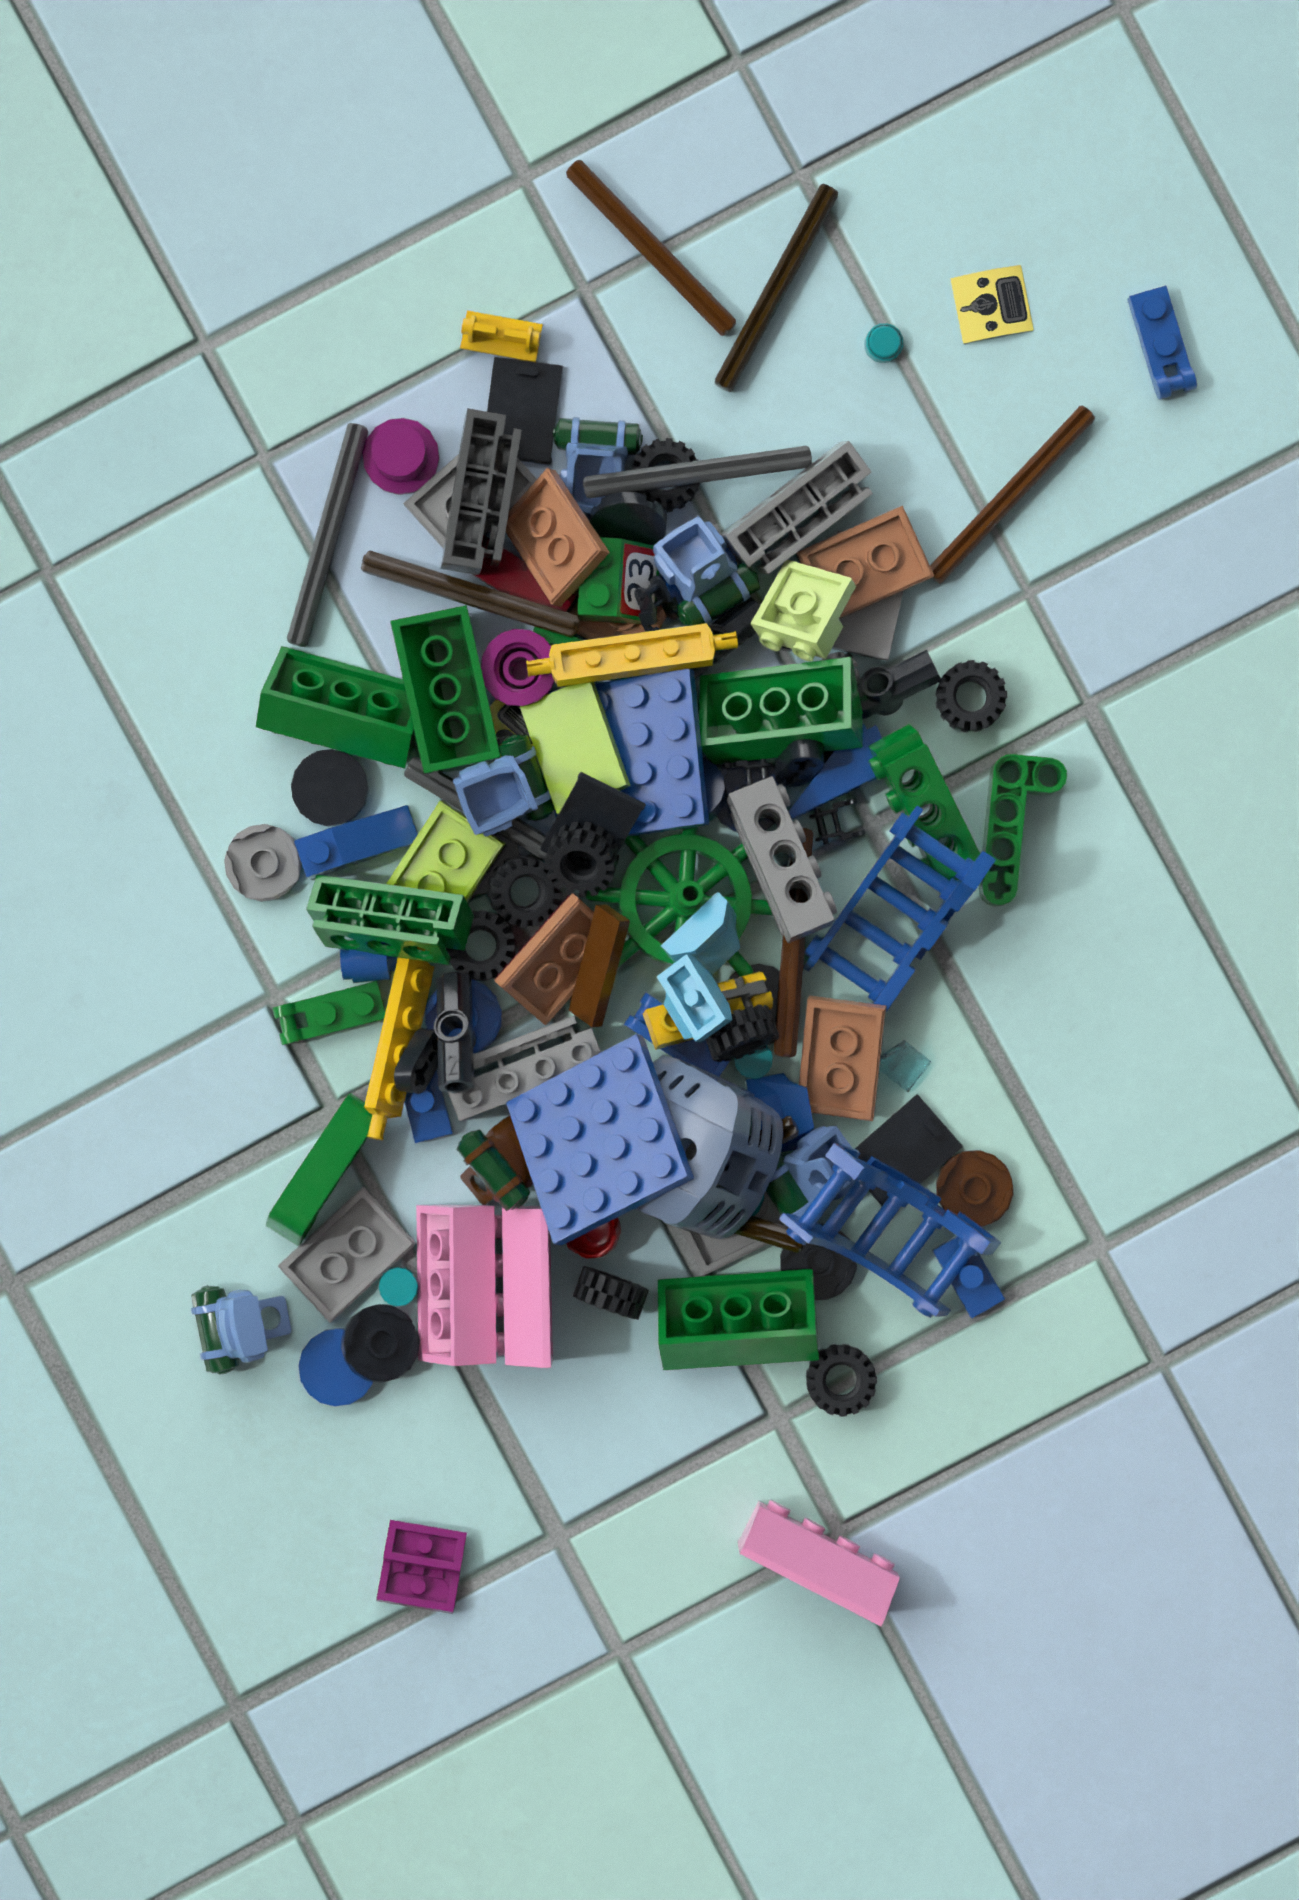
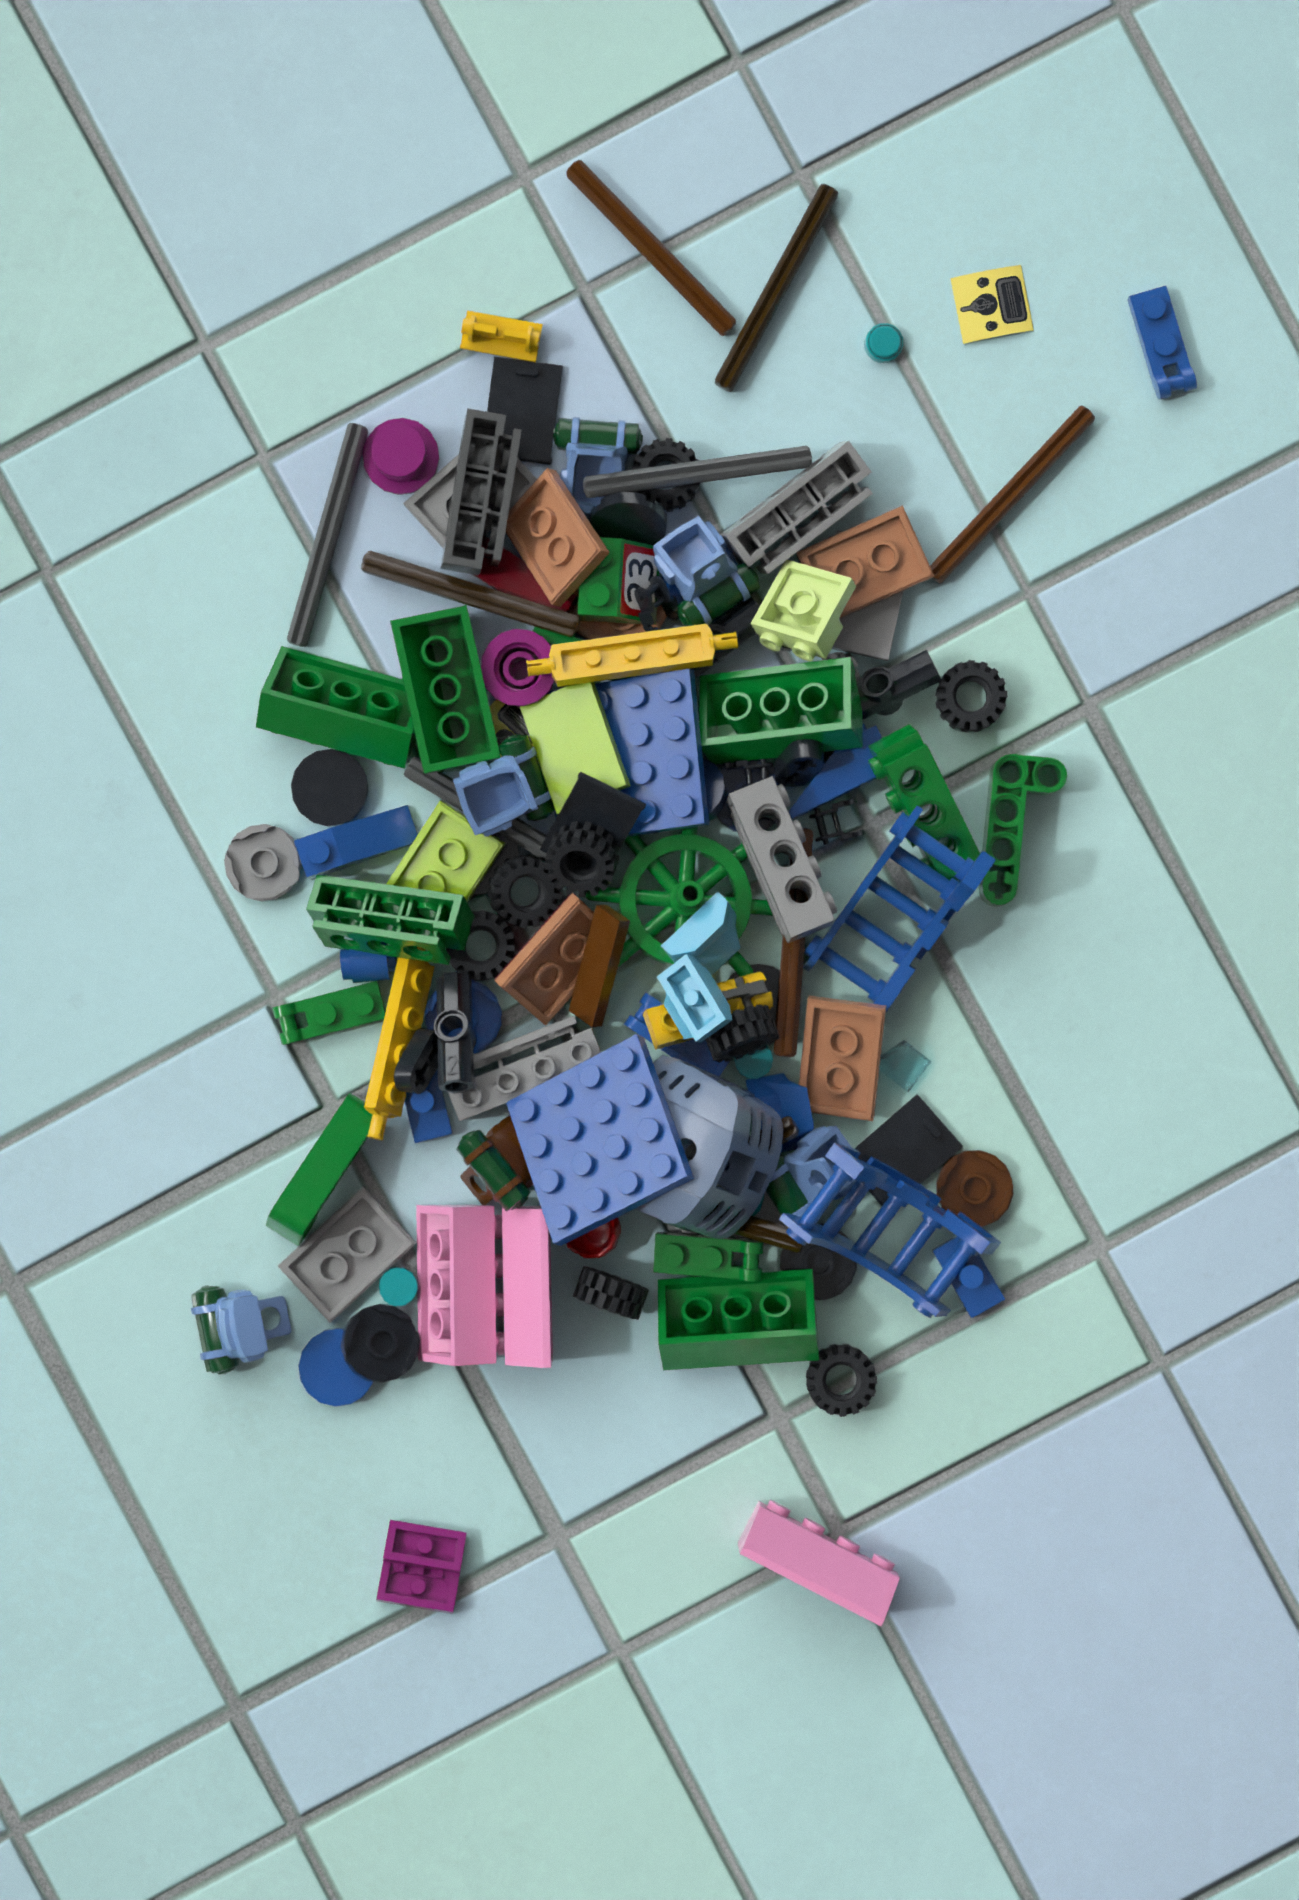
(706, 1256): none -> green plate

